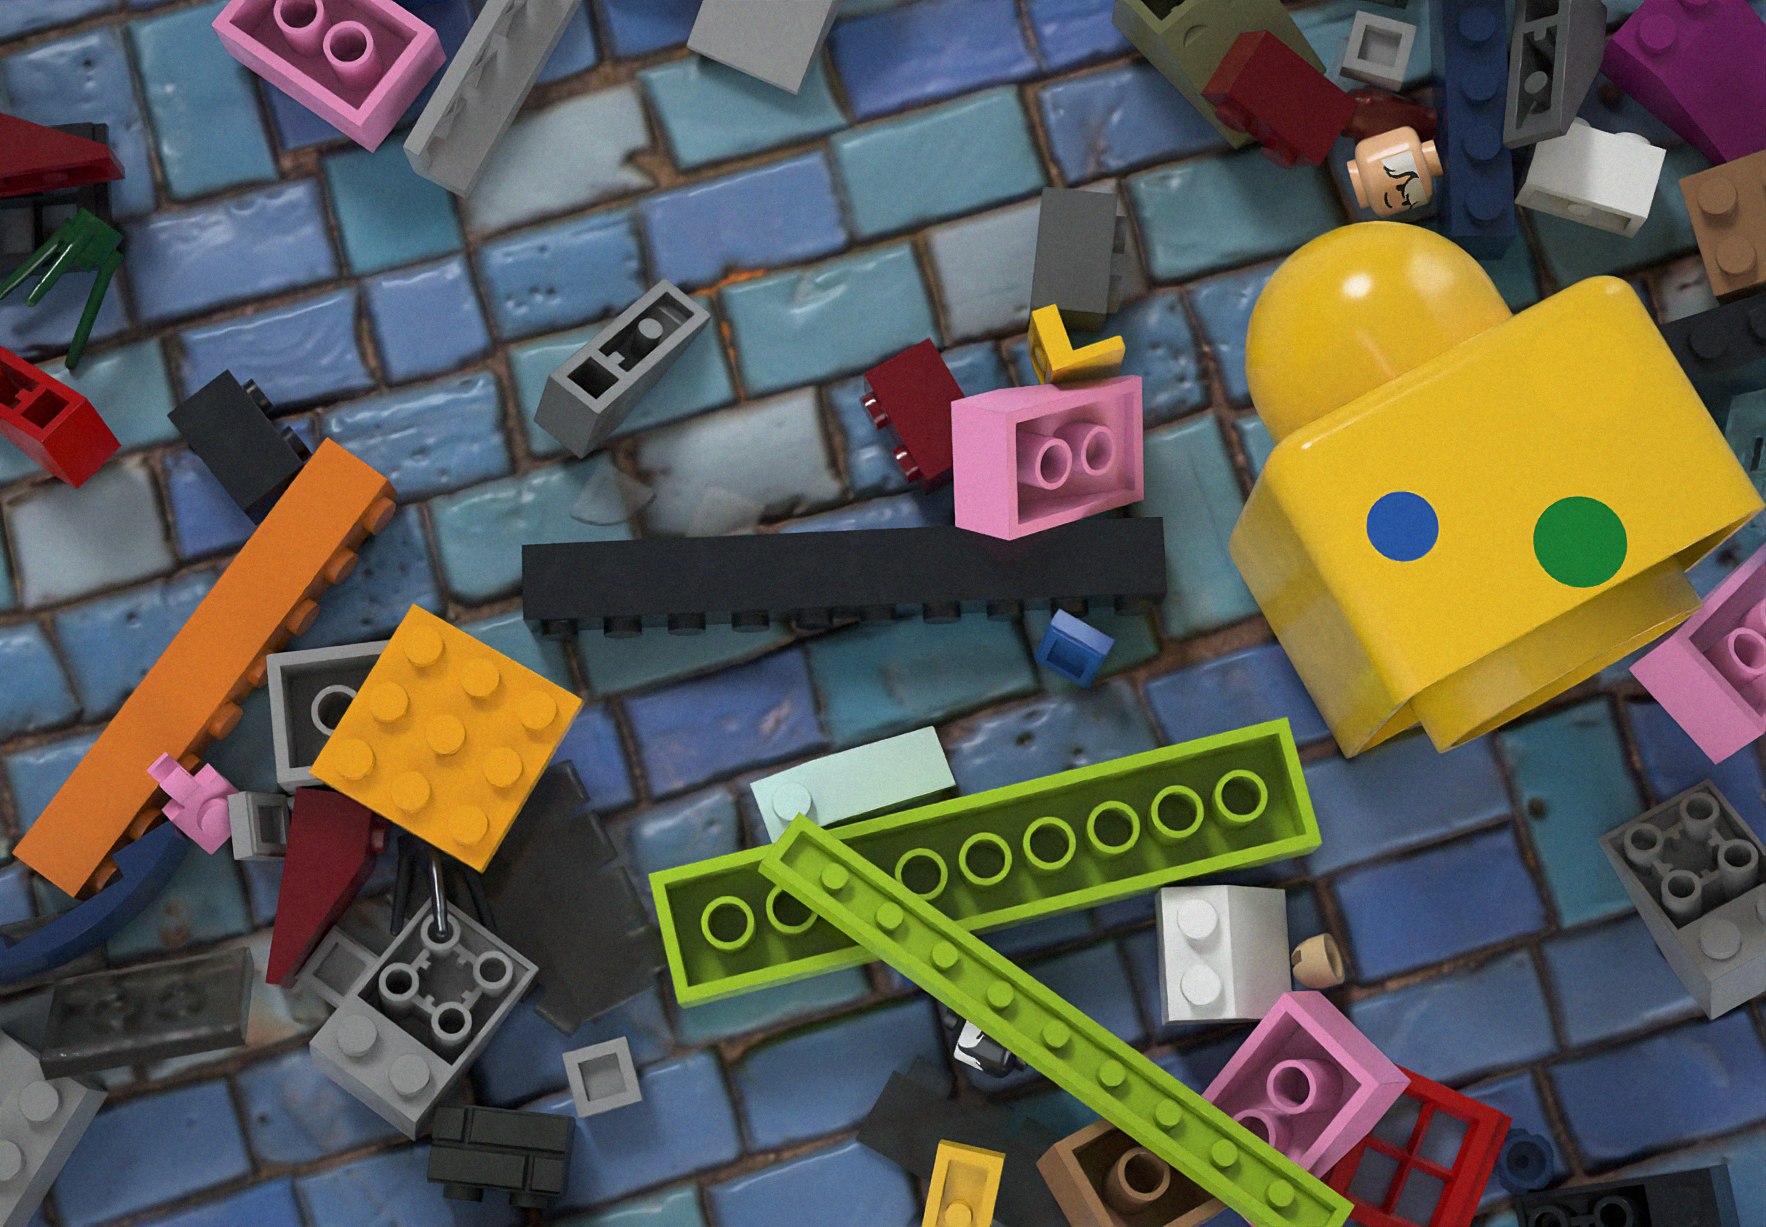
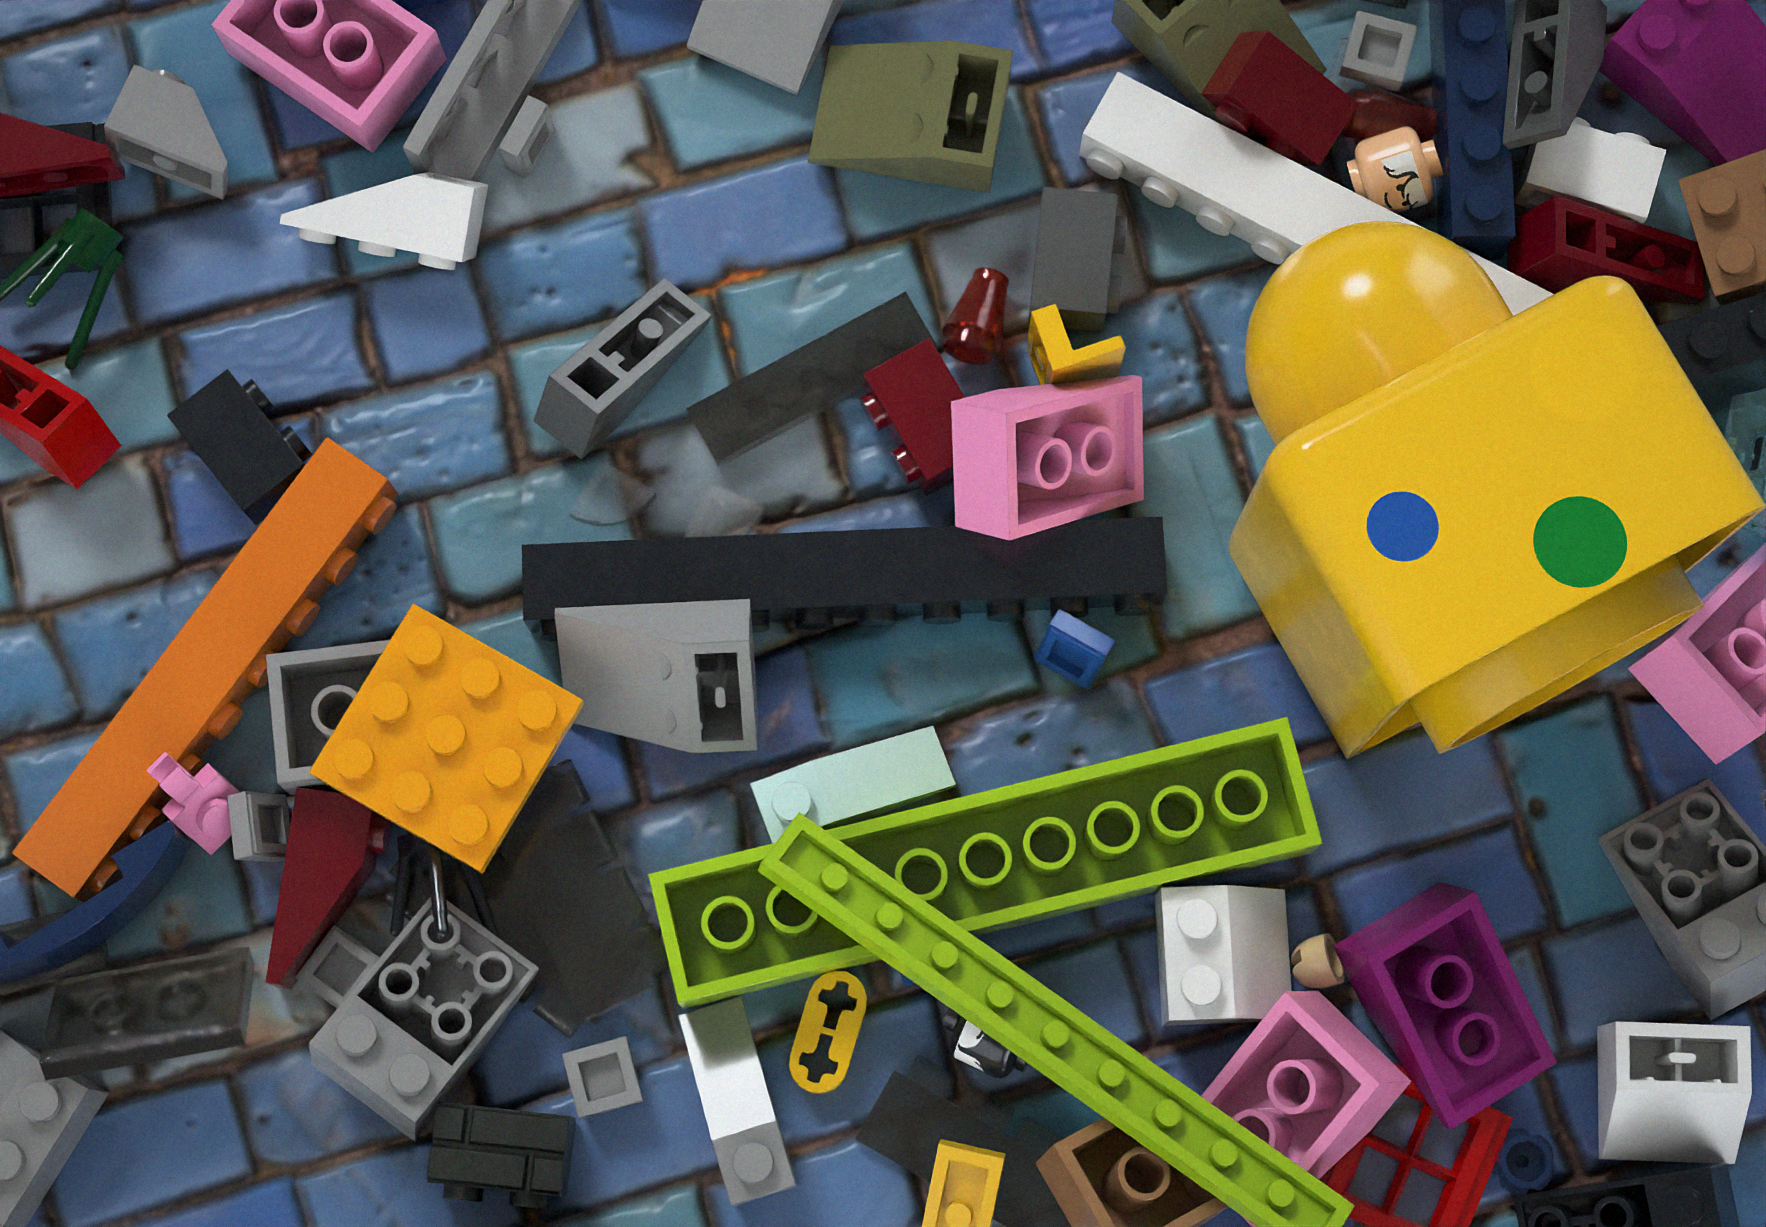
(166, 131): none -> light grey slope
(415, 213): none -> white slope
(527, 137): none -> light grey tile
(664, 672): none -> light grey slope
(737, 1102): none -> light grey slope
(805, 380): none -> clear smoke plate
(812, 1027): none -> yellow beam
(914, 111): none -> olive slope
(978, 319): none -> clear red cone
(1235, 181): none -> white brick
(1447, 1001): none -> magenta slope
(1572, 242): none -> dark red slope
(1672, 1091): none -> white slope

